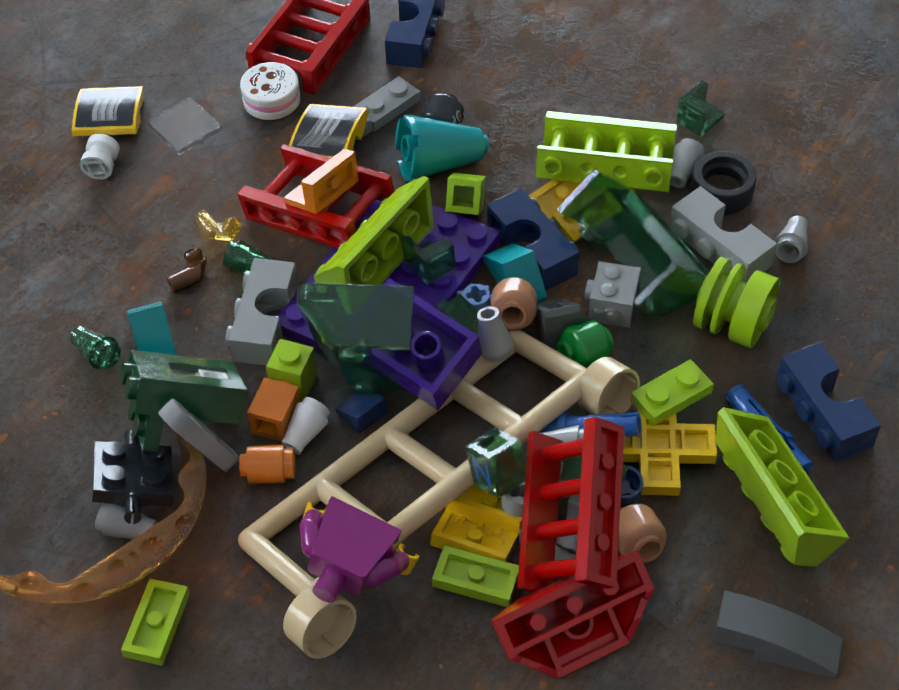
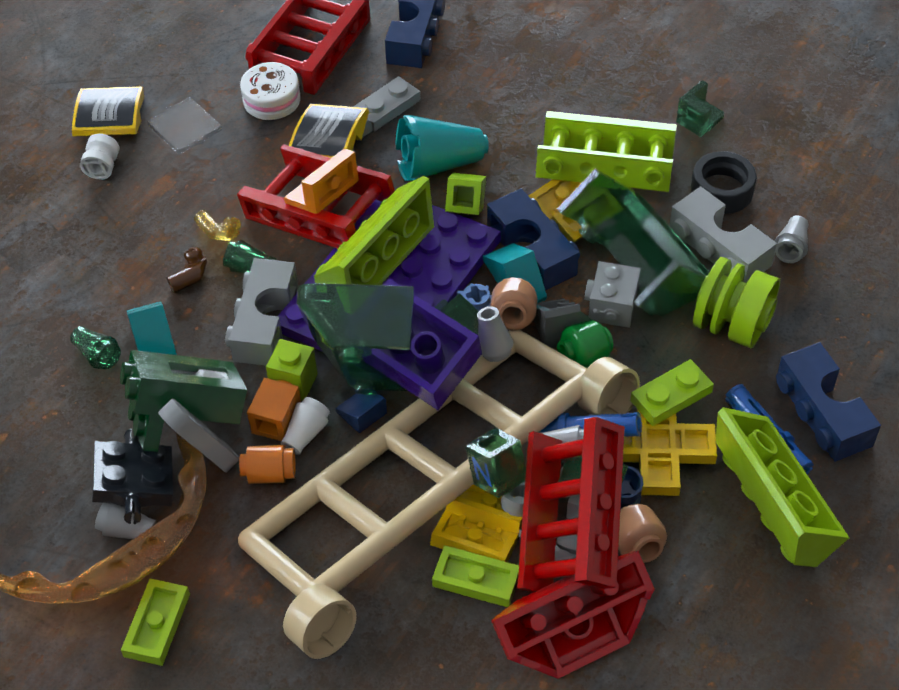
(350, 549): magenta torso -> none
(431, 259): panel -> none
(443, 108): black head -> none
(684, 160): light grey cone -> none
(777, 635): dark grey slope -> none

